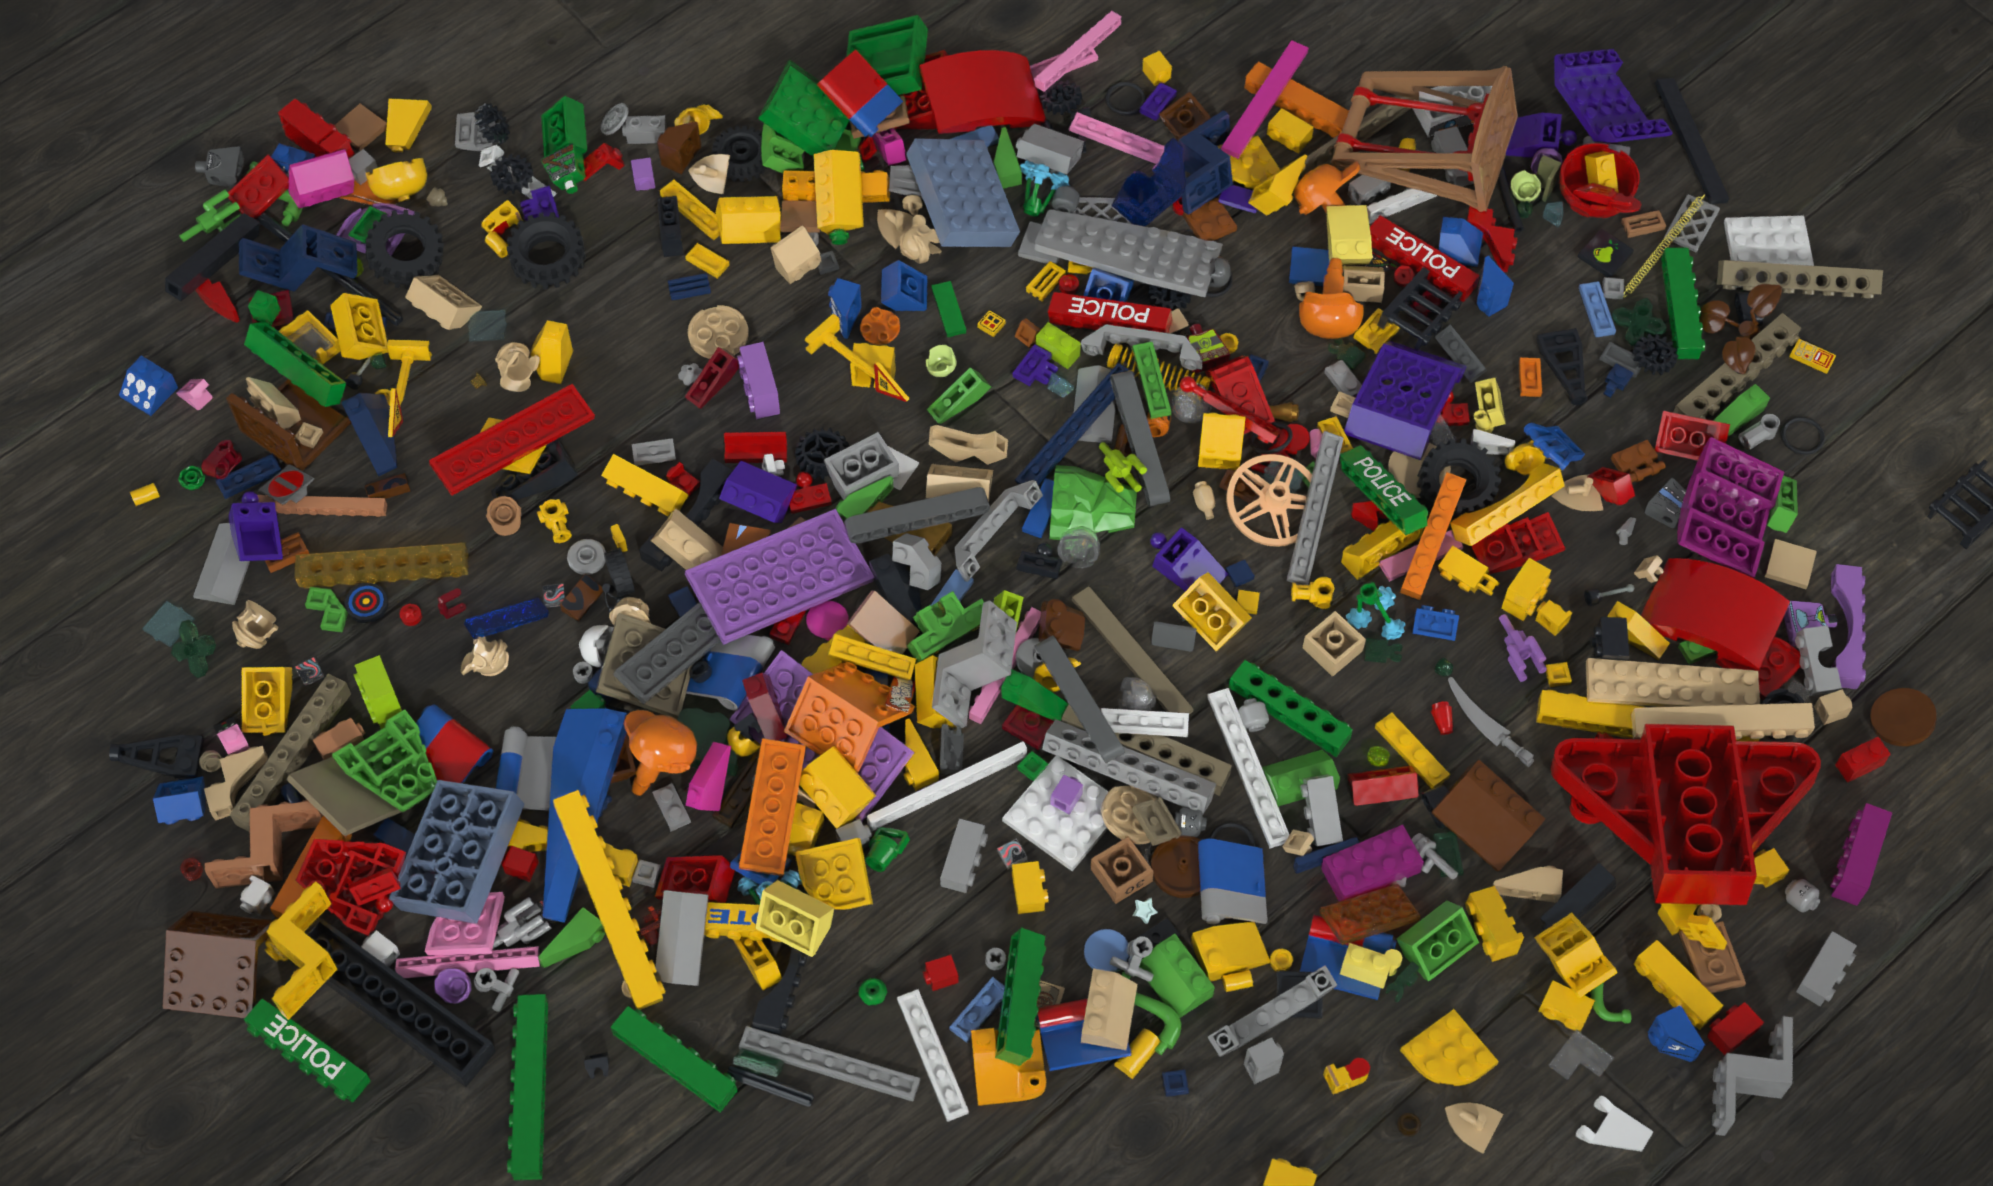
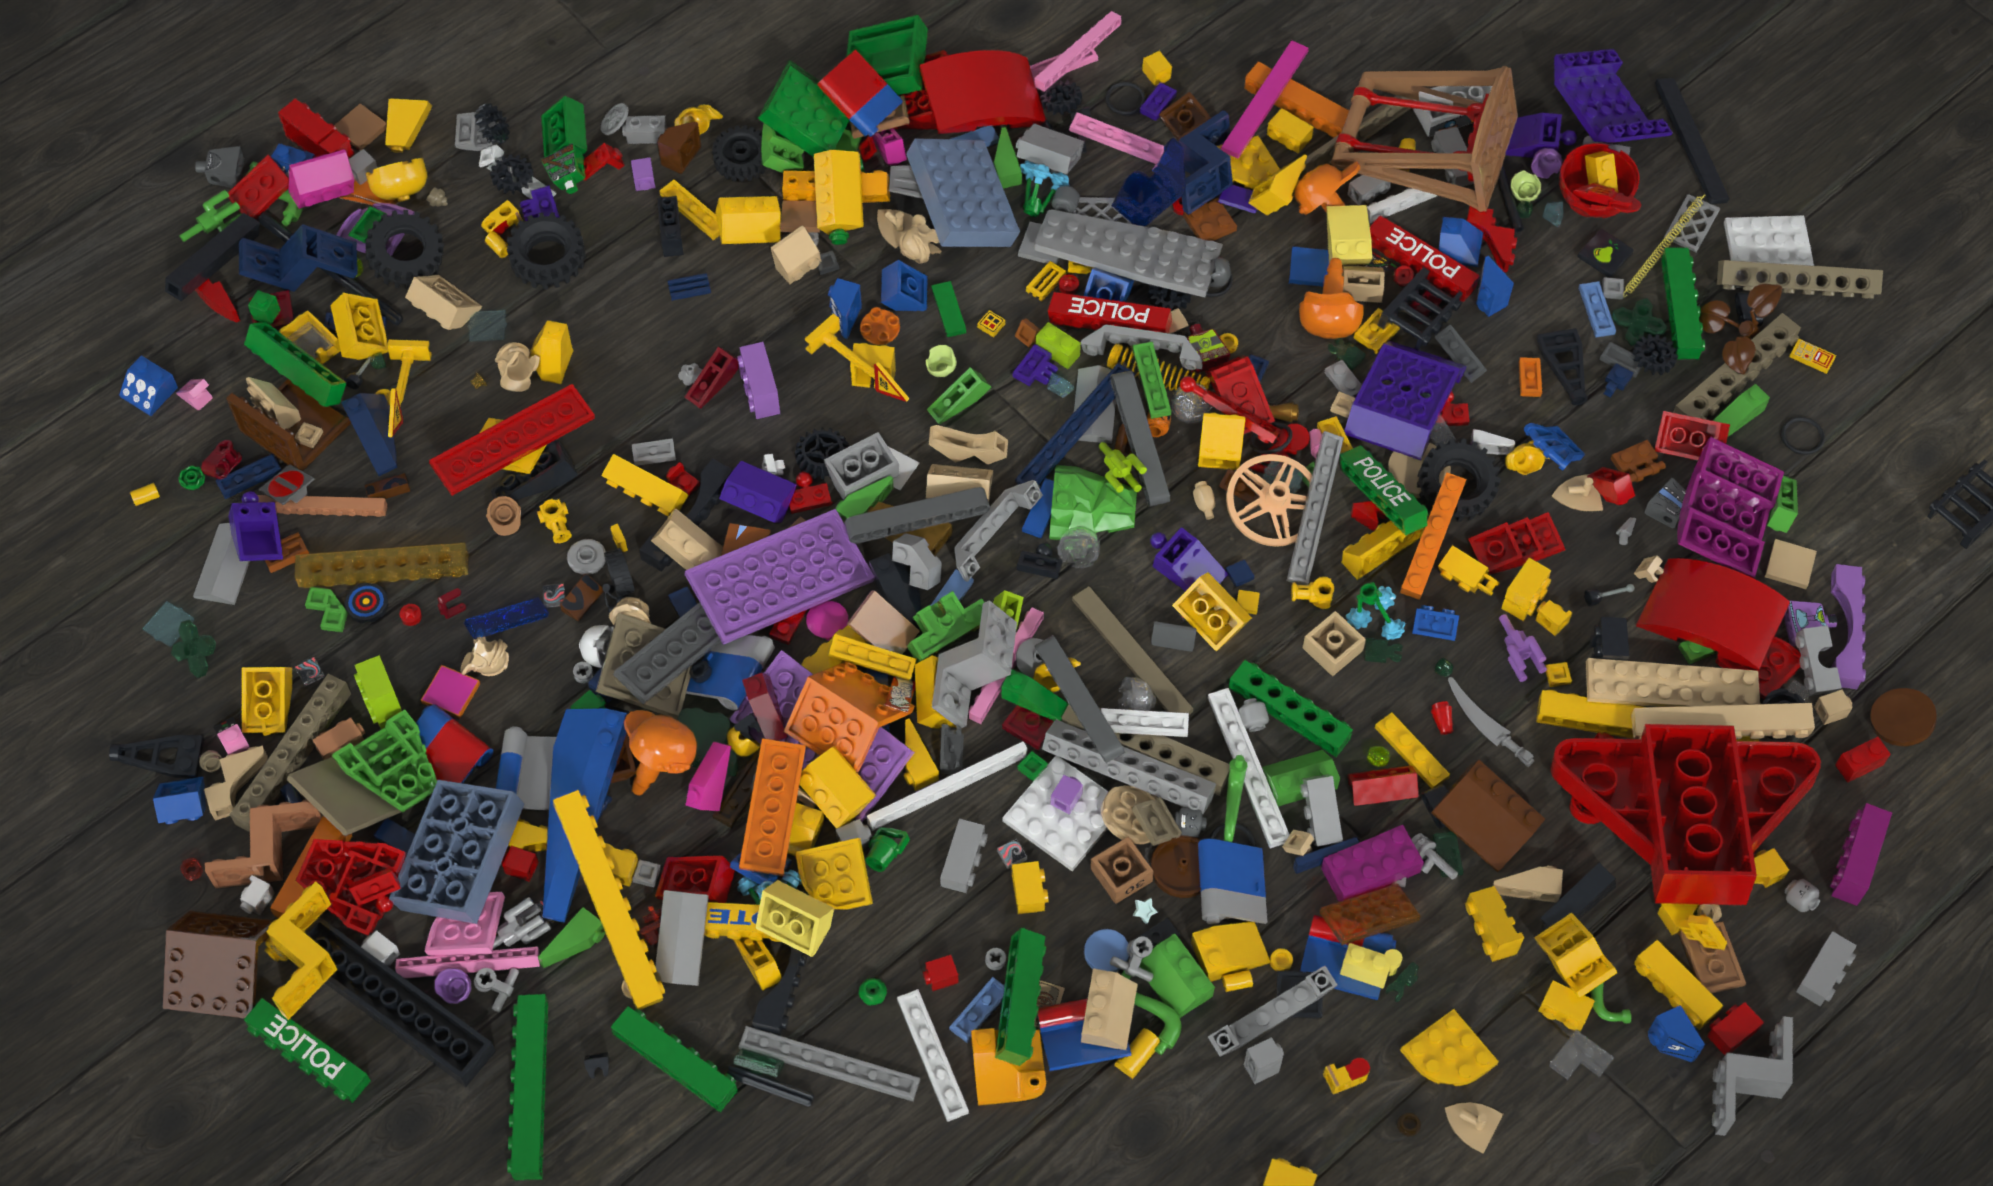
(254, 626): tan helmet -> none
(450, 691): none -> dark pink tile
(671, 807): light grey plate -> none
(707, 260): yellow tile -> none
(711, 172): tan shield -> none
(717, 328): tan tile -> none
(754, 445): red panel -> none
(912, 204): tan tile -> none
(1063, 623): reddish brown slope -> none
(1175, 1083): dark blue tile -> none
(1236, 778): none -> bright green animal
(1304, 287): tan tile -> none
(1399, 564): bright pink tile -> none
(1438, 939): bright green slope -> none
(1475, 526): yellow arch -> none
(1490, 405): light yellow hinge -> none
(1548, 174): olive panel -> none
(1616, 1130): white flag -> none
(1640, 632): yellow slope -> none
(1644, 226): medium nougat tile -> none
(1759, 432): light grey piece -> none

